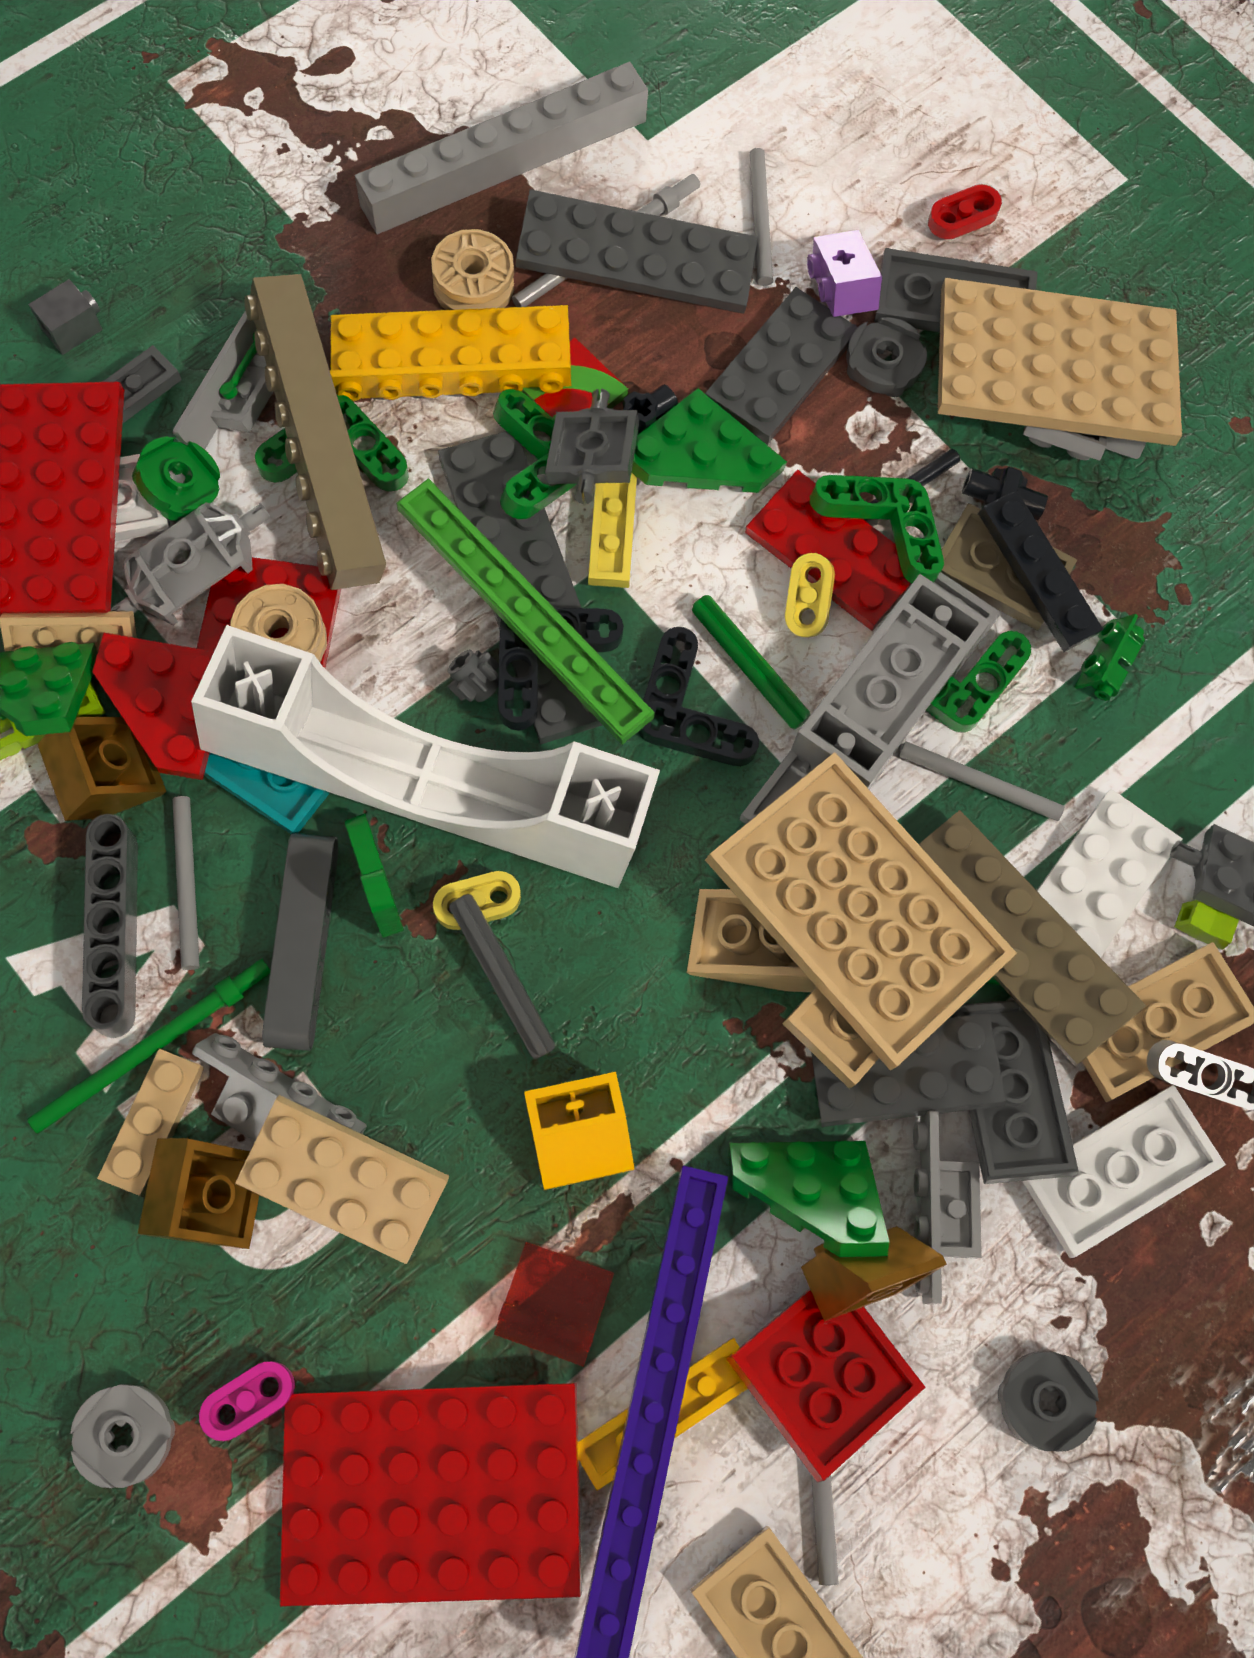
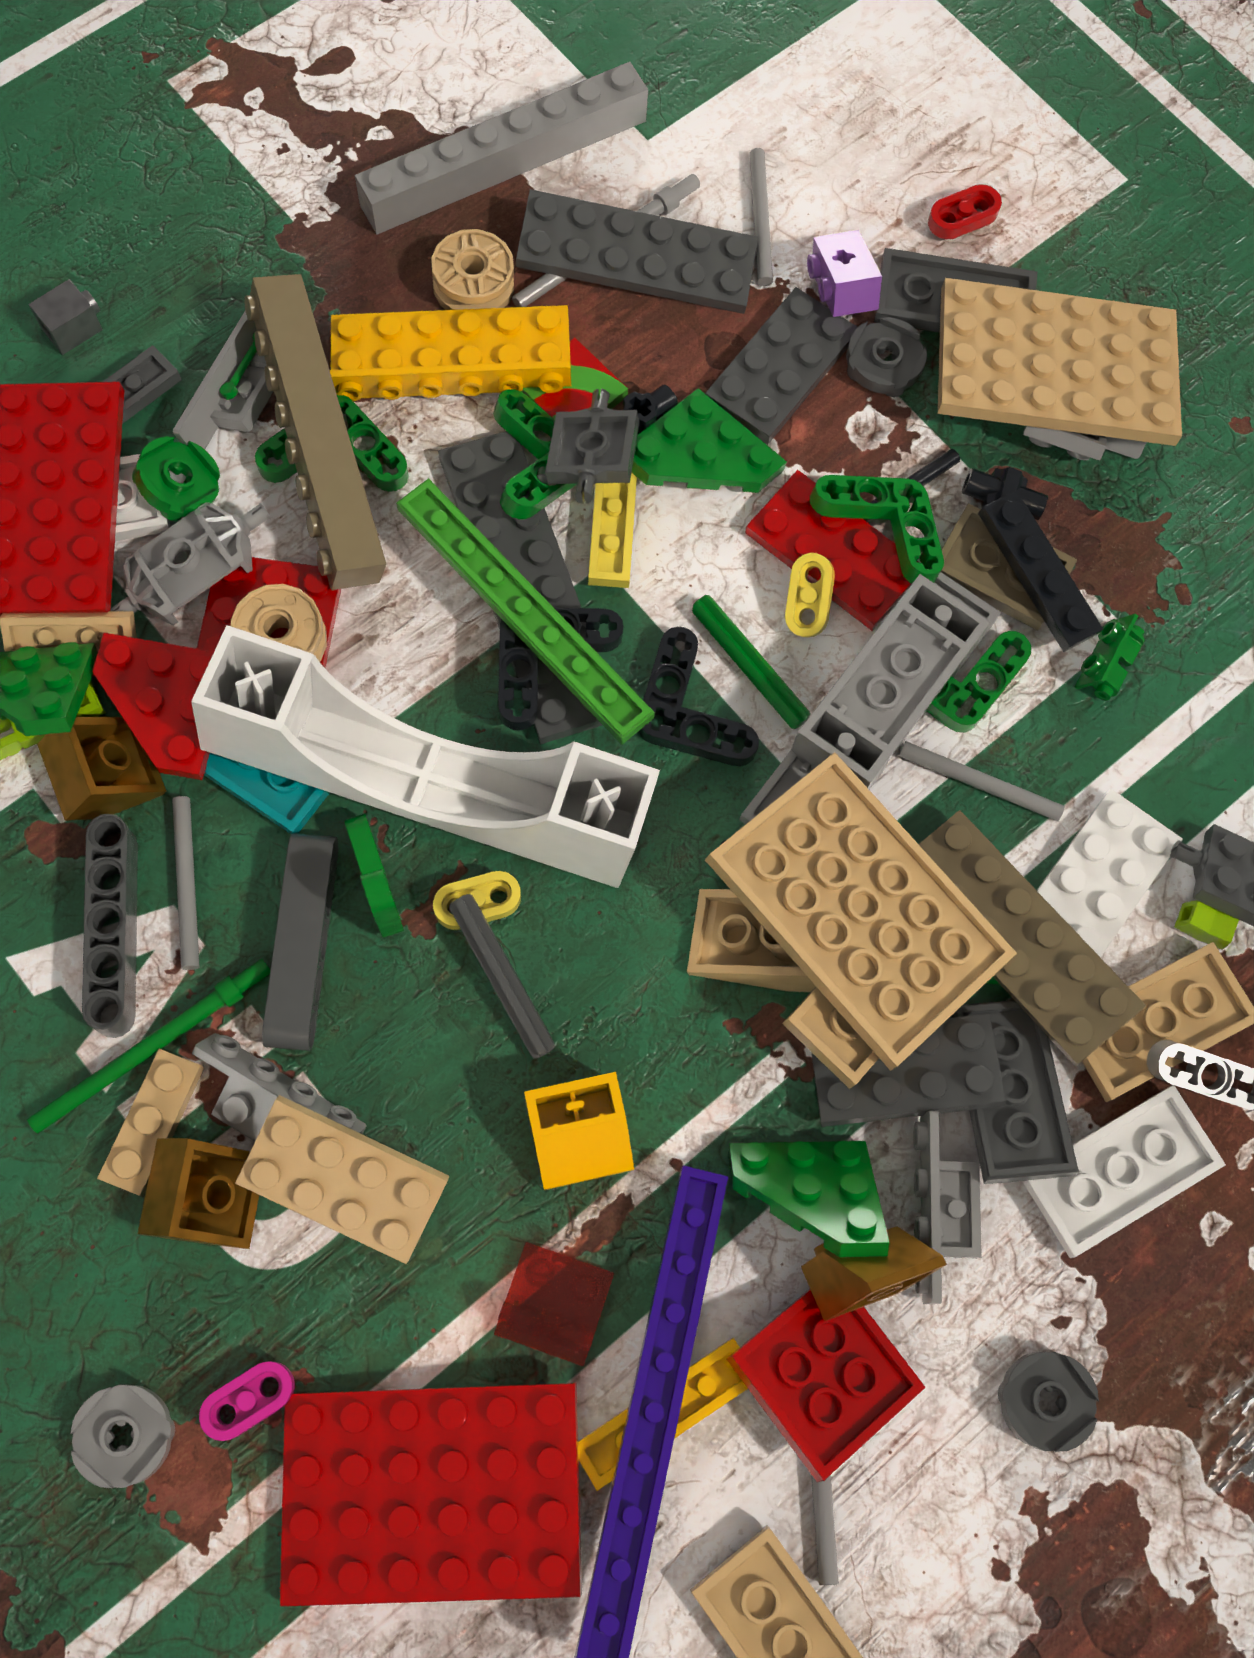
(473, 676): dark grey gear -> none

